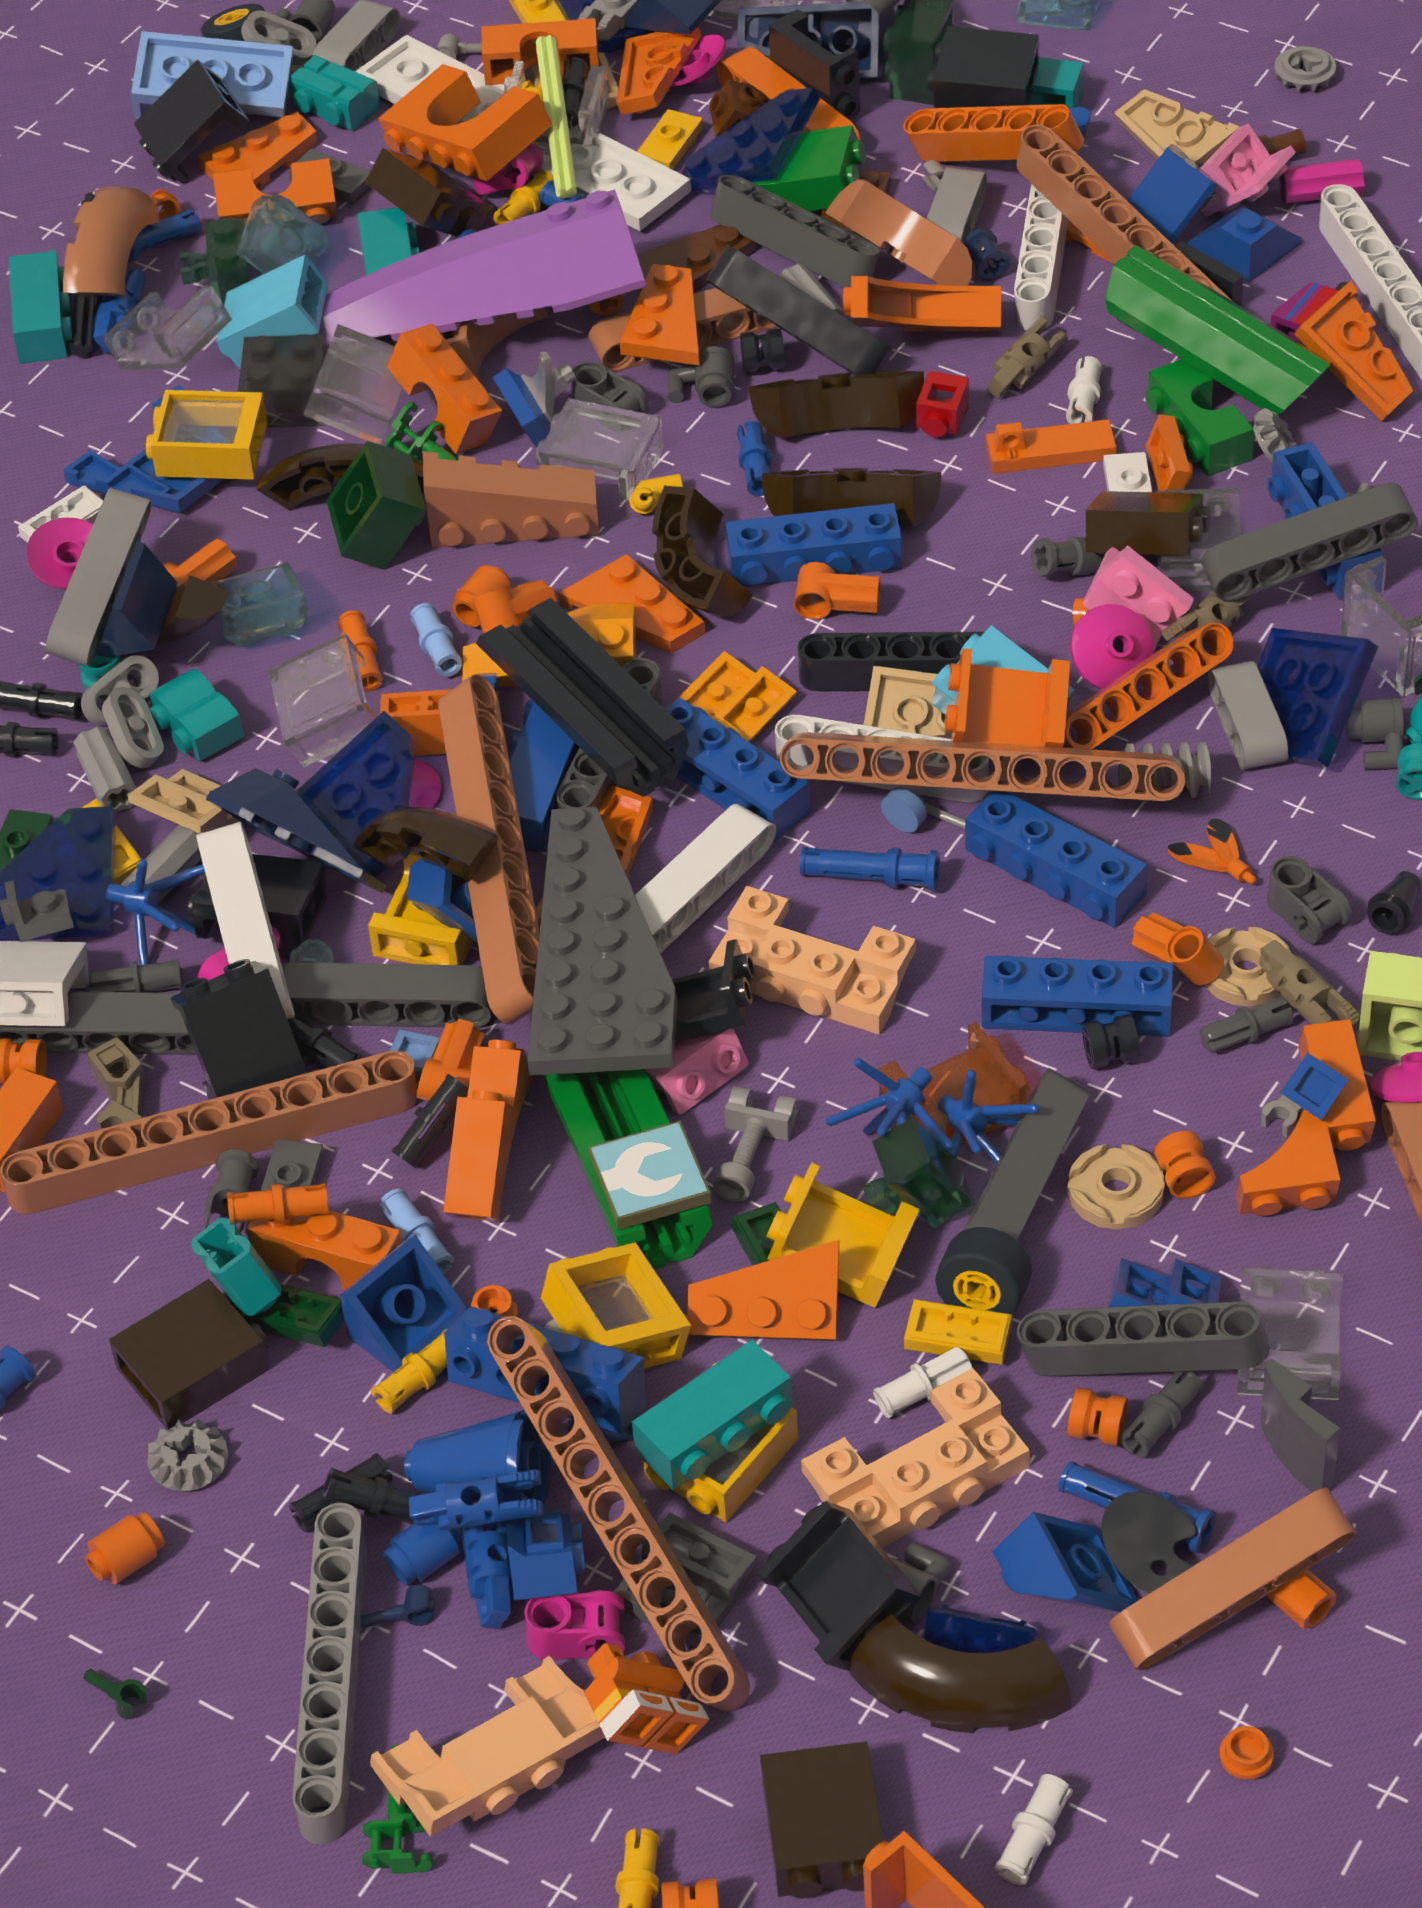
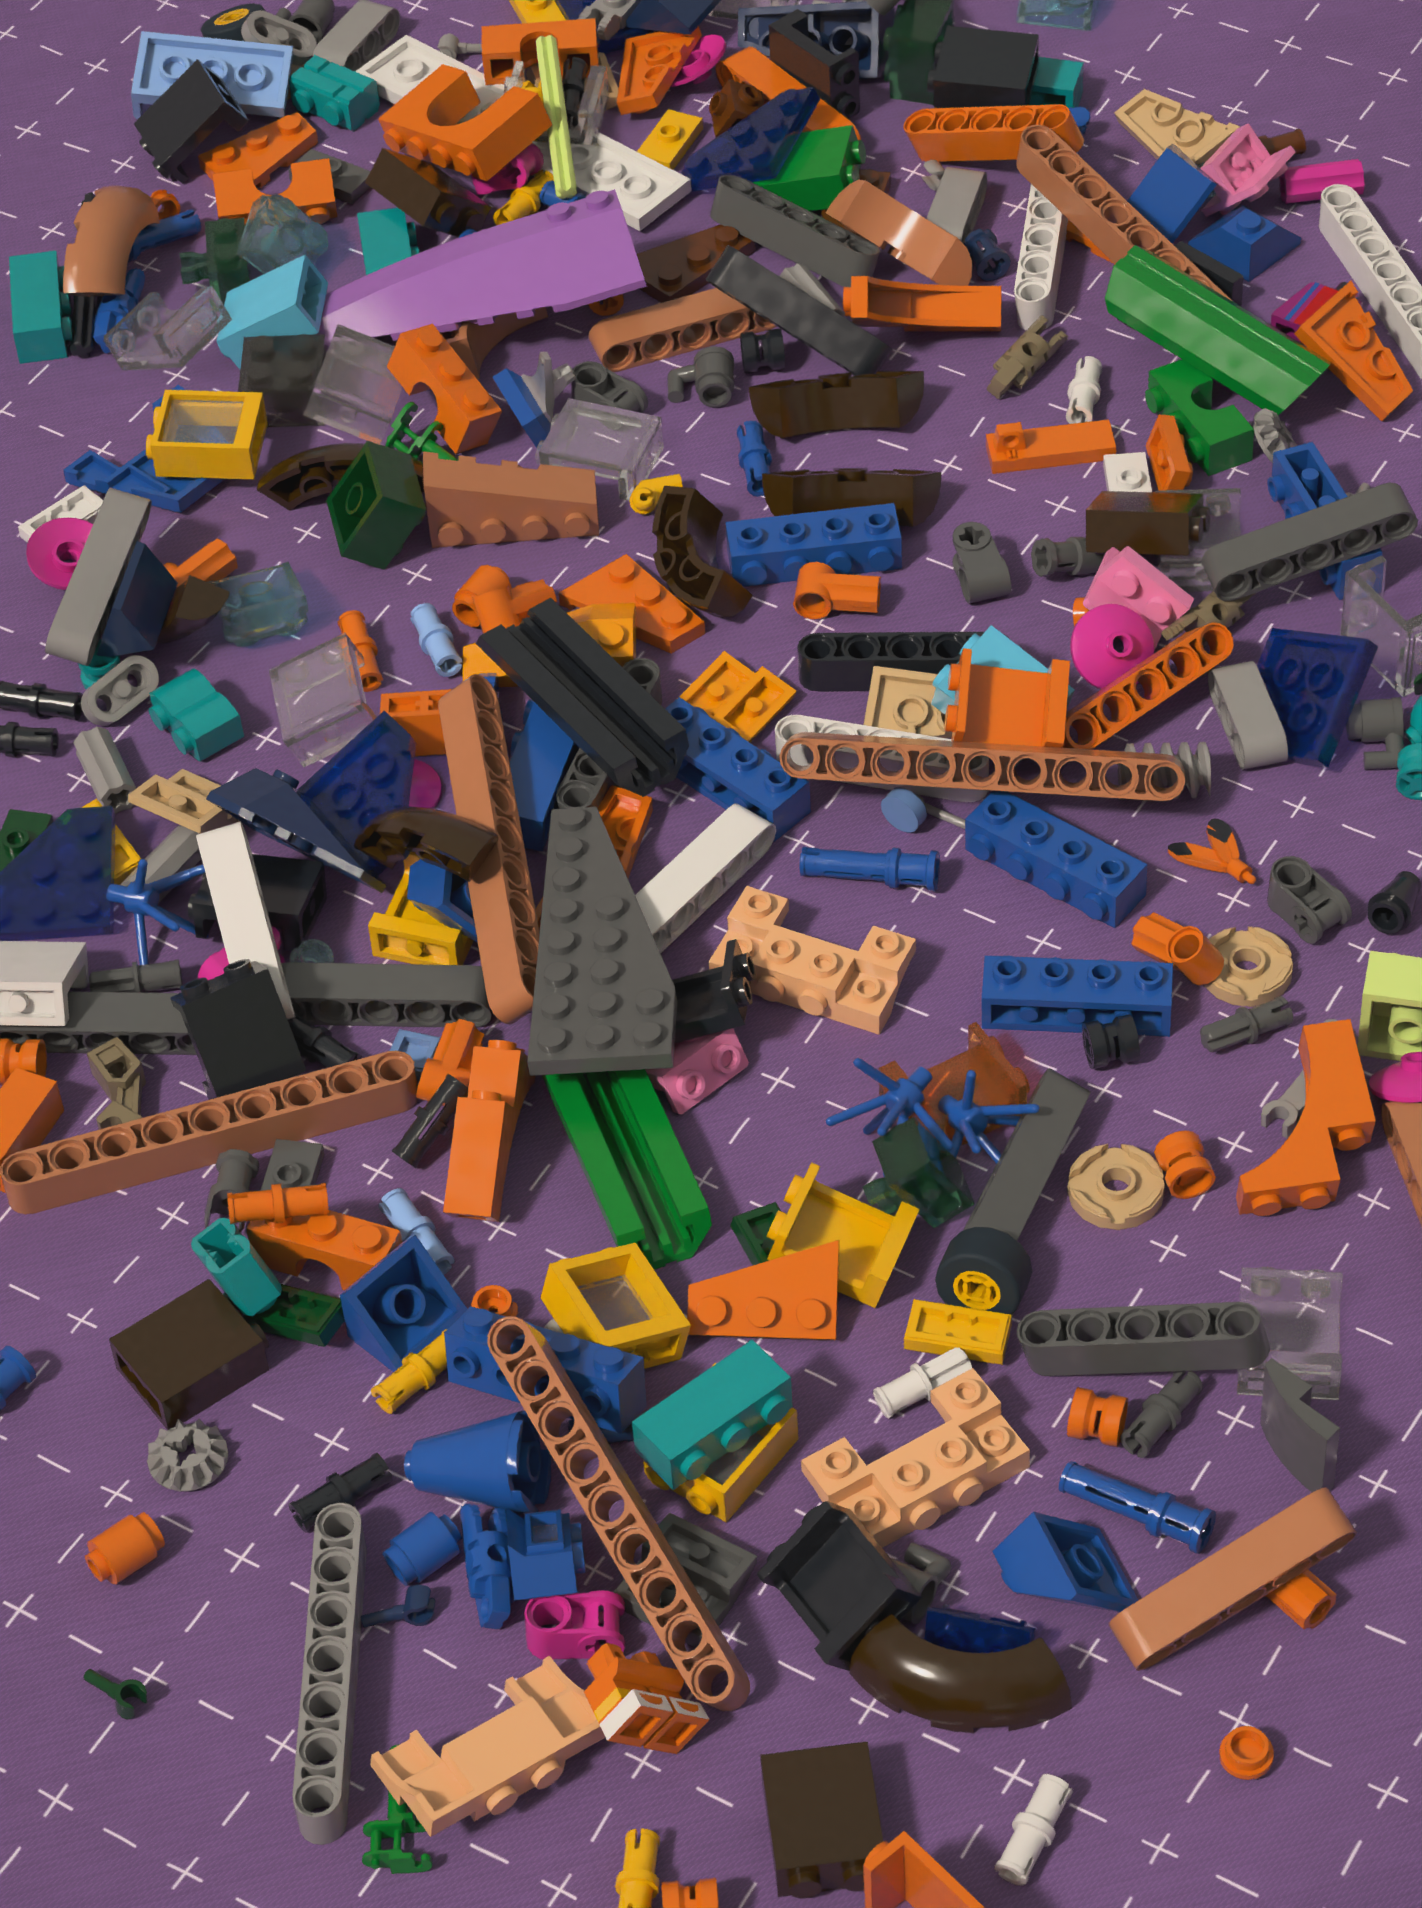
(38, 915): dark grey bracket -> none
(132, 727): light grey plate -> none
(368, 1495): black pin -> none
(453, 1501): blue hinge -> none
(649, 1175): tile -> none
(663, 318): orange wing -> none
(734, 1178): light grey bar -> none
(941, 414): red brick -> none
(979, 564): none -> dark grey piece
(1144, 1287): blue slope -> none
(1144, 1530): black piece -> none
(1304, 986): dark tan hinge -> none
(1314, 1086): blue plate -> none
(1318, 64): light grey gear -> none

